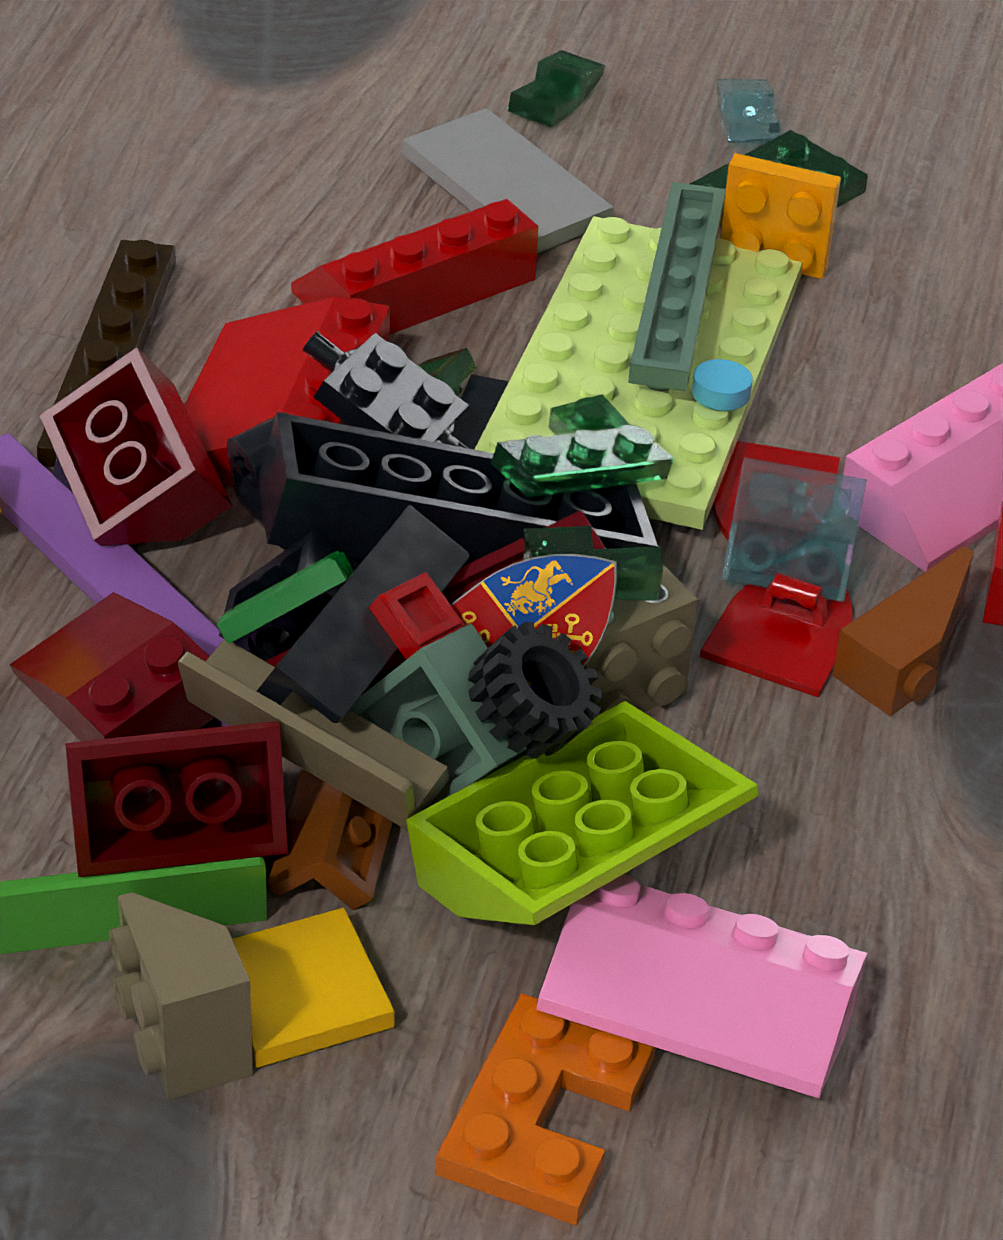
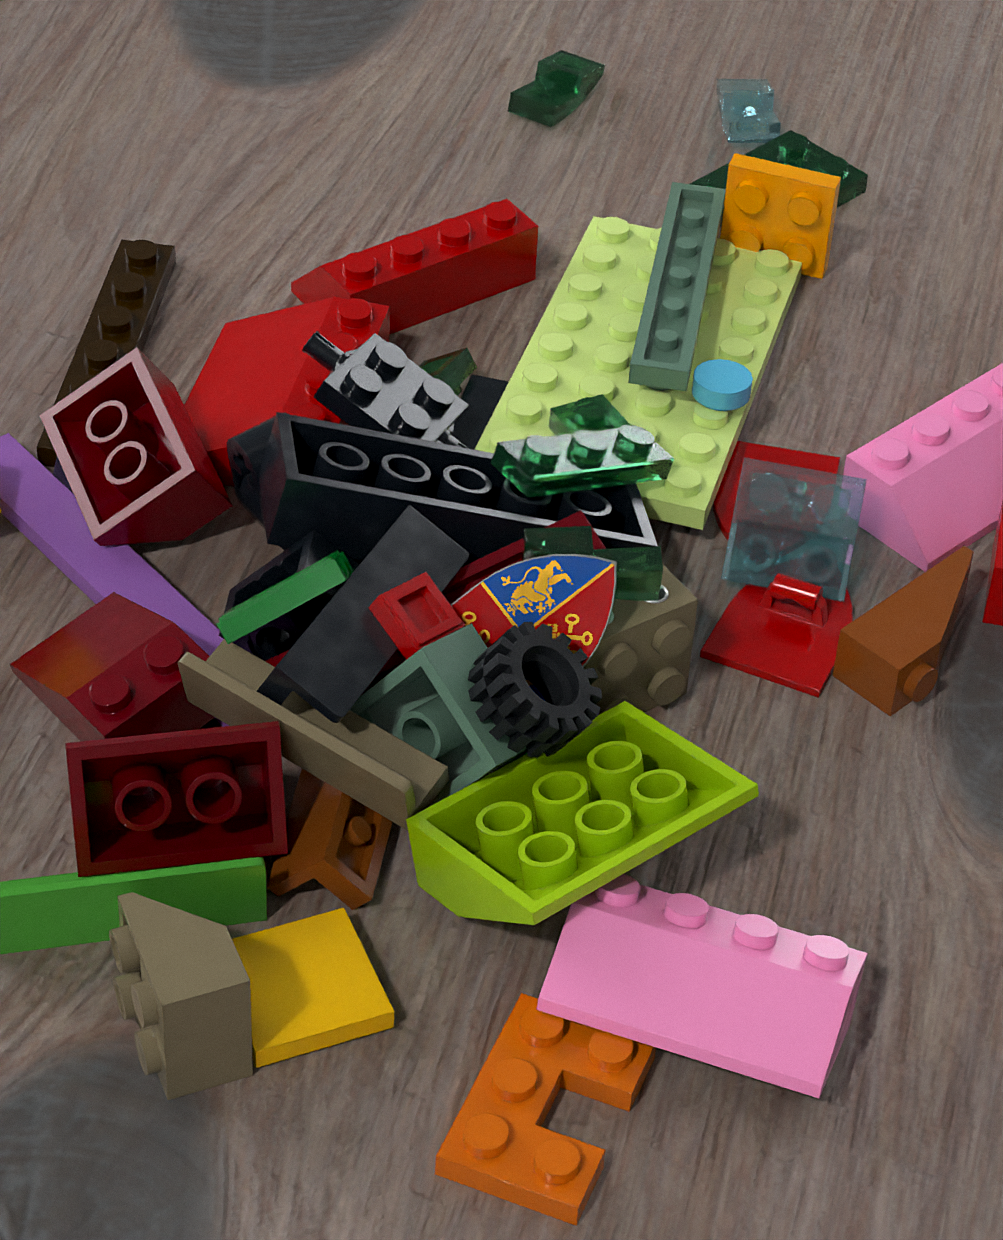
(488, 161): light grey tile -> none

